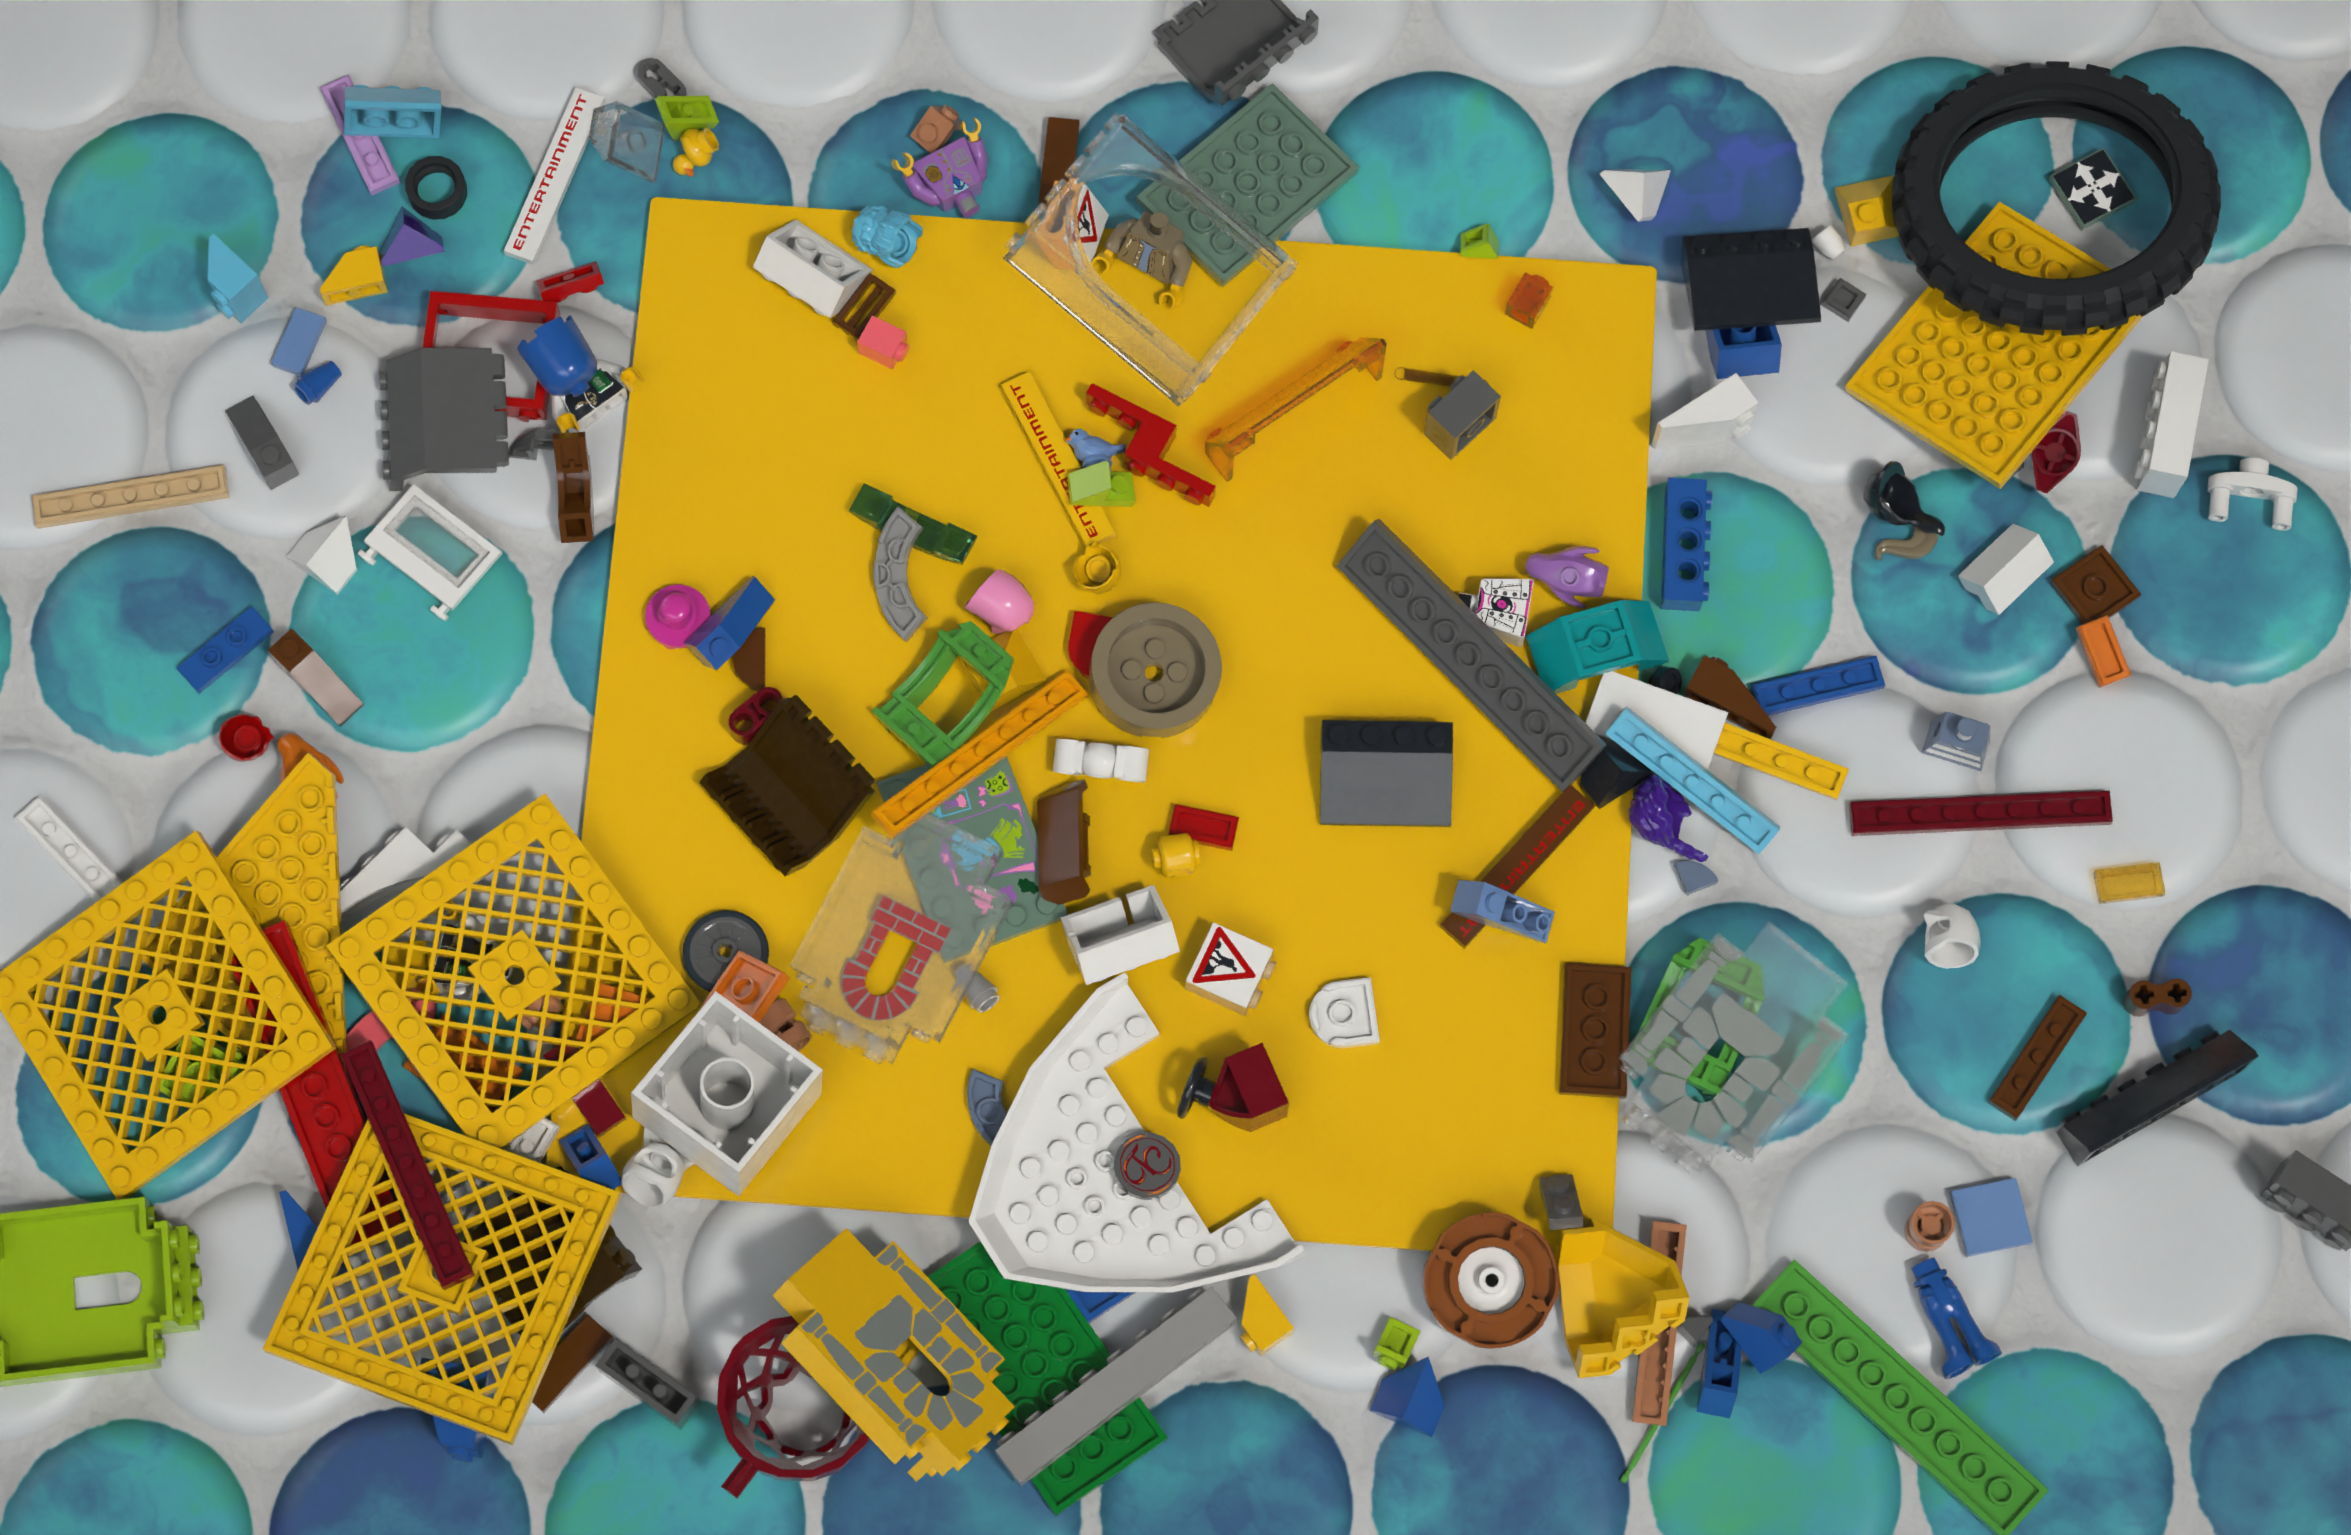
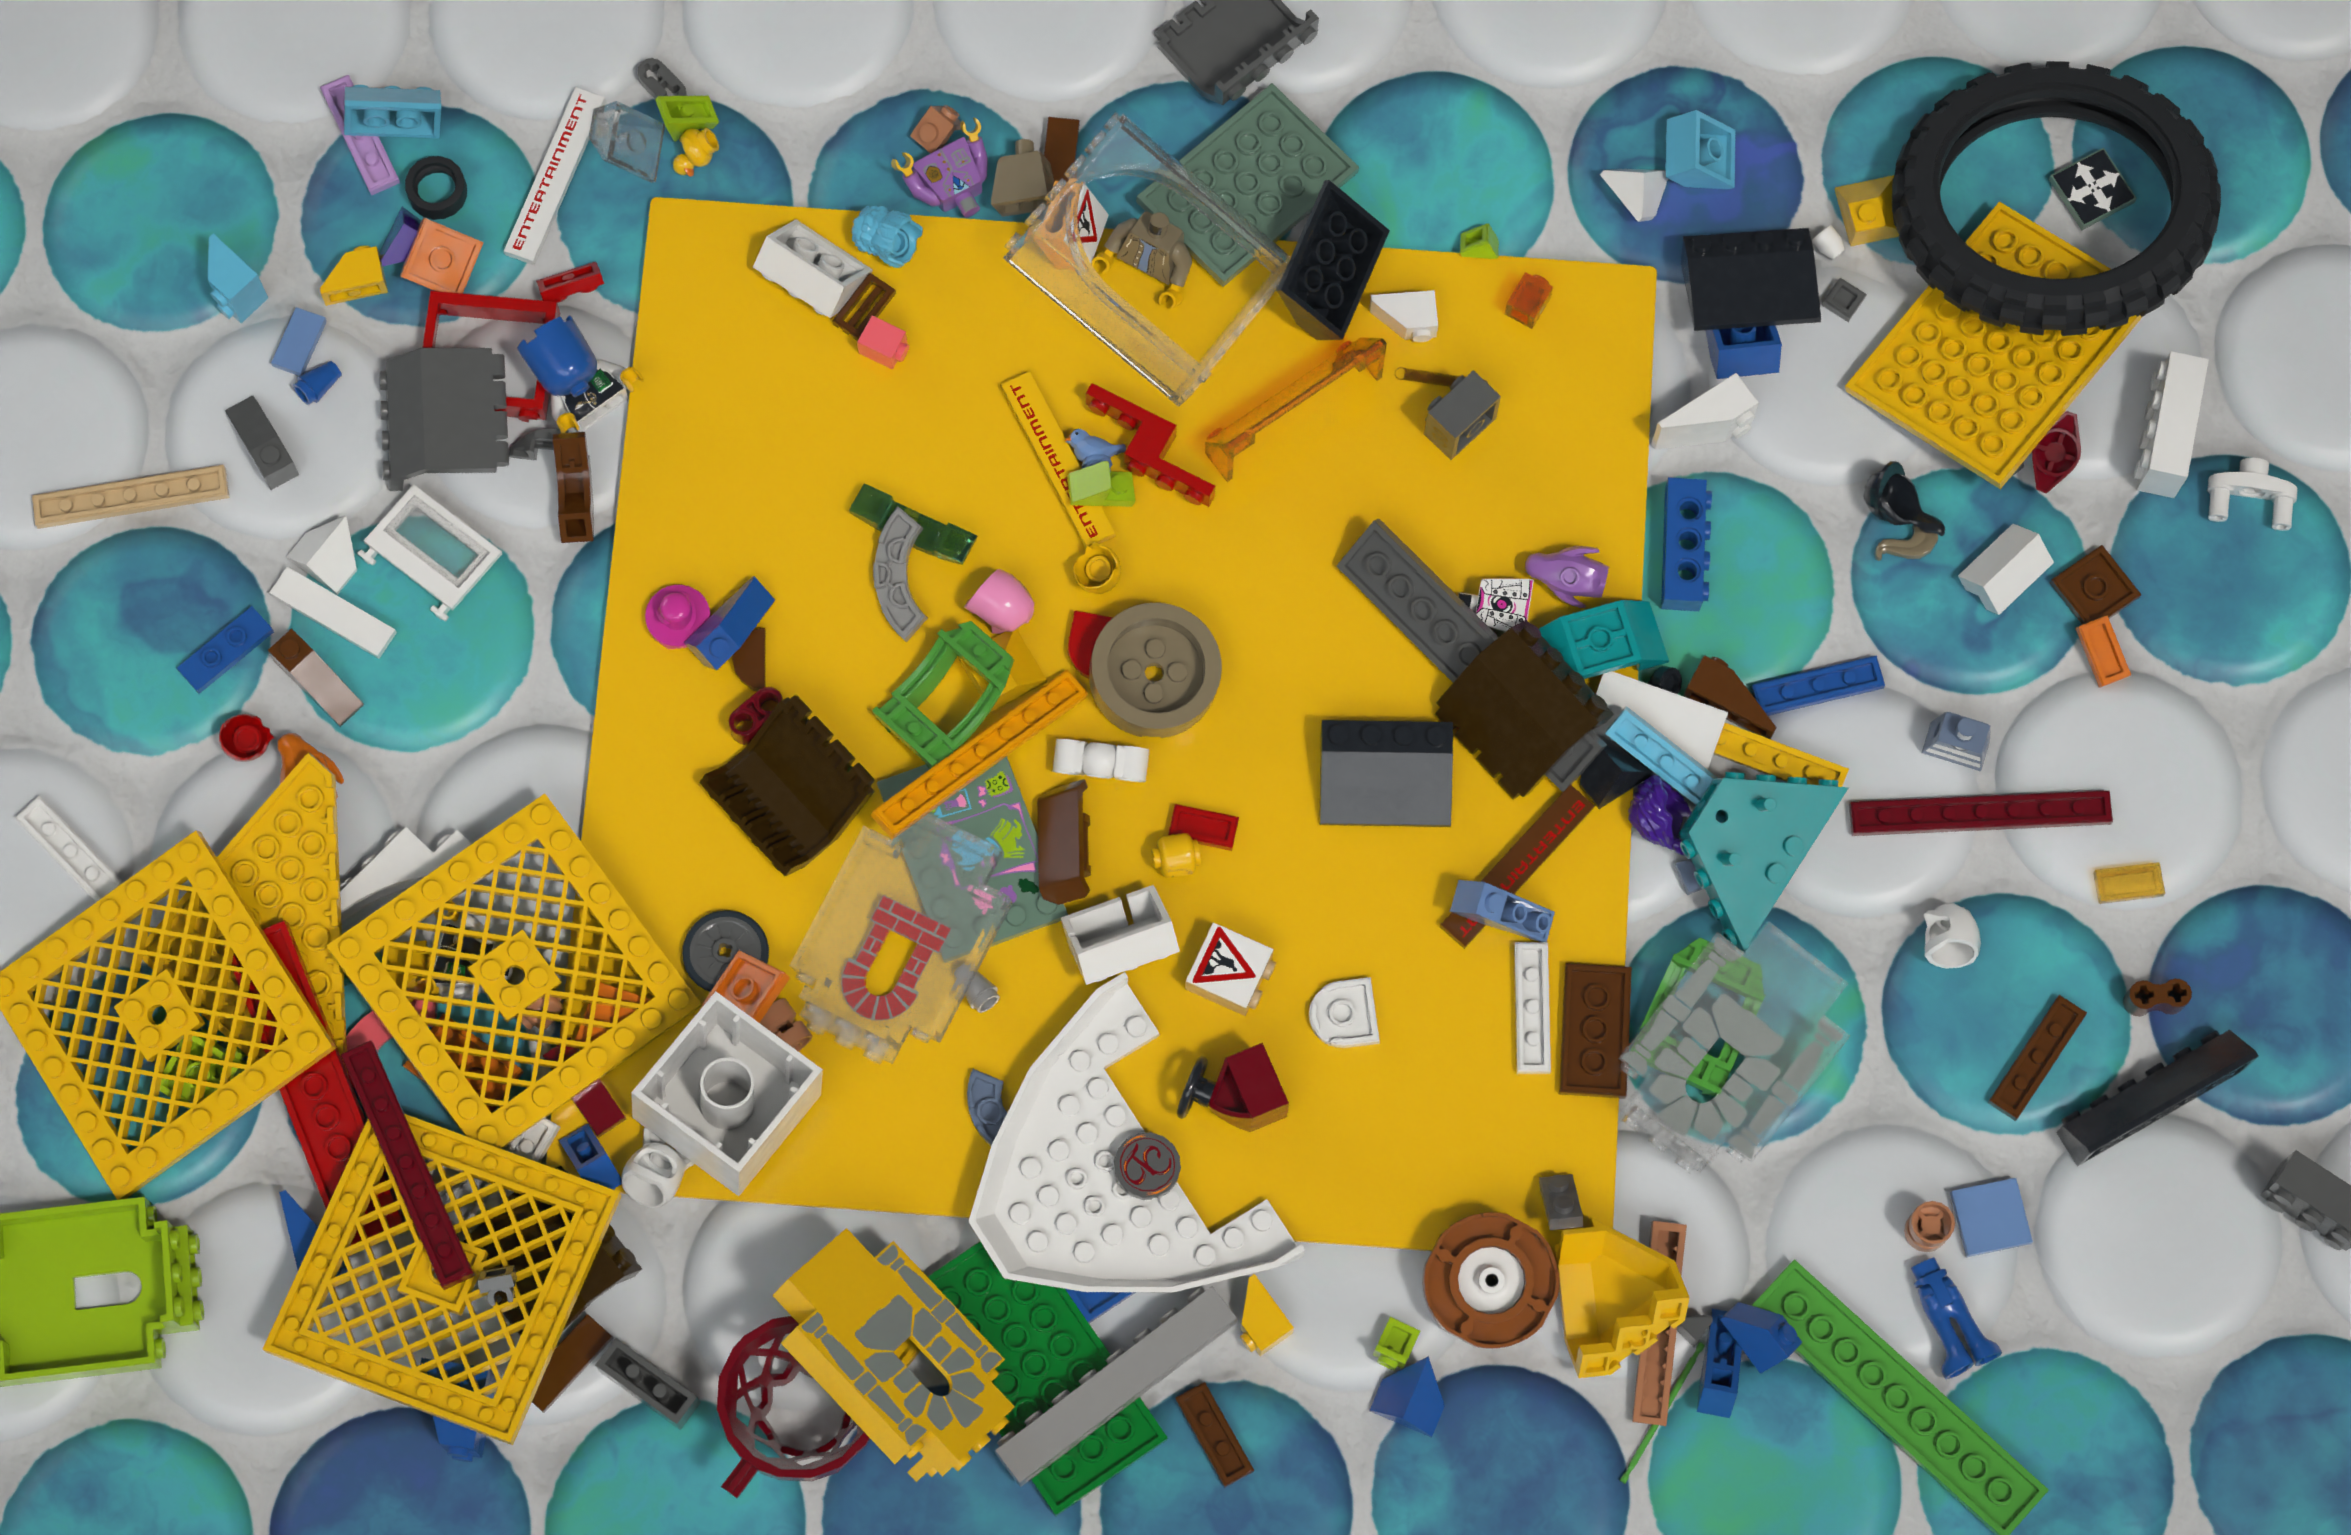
(333, 612): none -> white tile
(441, 258): none -> orange tile
(498, 1280): none -> tile
(1021, 180): none -> dark tan torso
(1214, 1434): none -> reddish brown tile
(1331, 264): none -> black slope
(1408, 314): none -> white slope
(1521, 708): none -> dark brown hinge
(1532, 1008): none -> white tile
(1700, 152): none -> medium azure slope
(1757, 846): none -> teal piece

